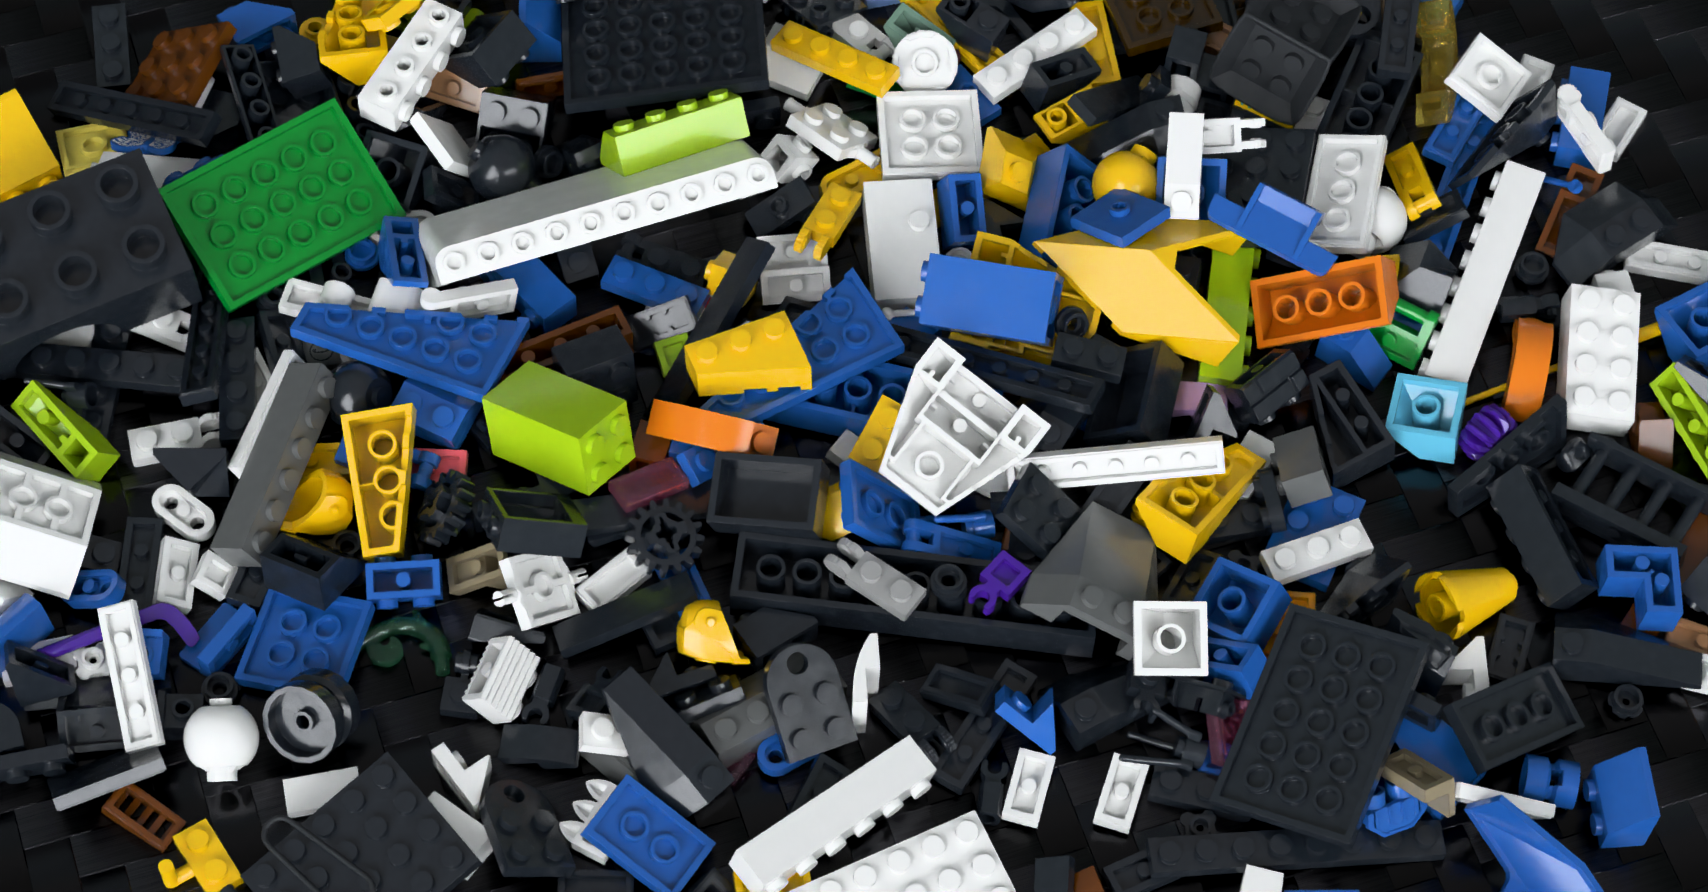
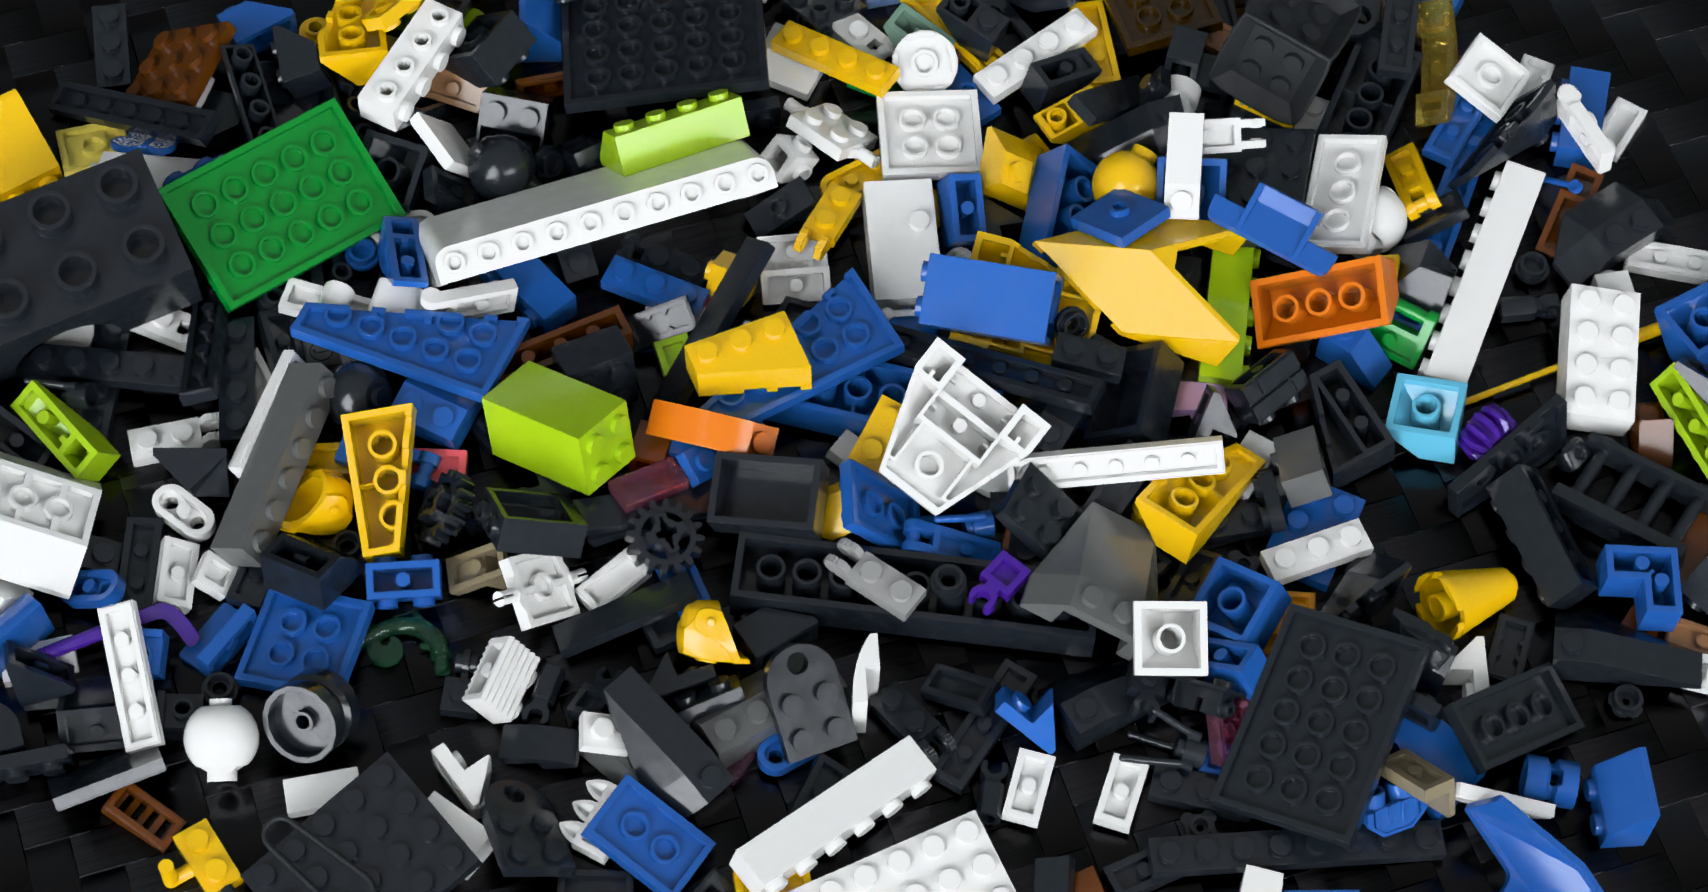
(85, 668): white plate -> none
(491, 624): black slope -> none
(1528, 367): orange arch -> none

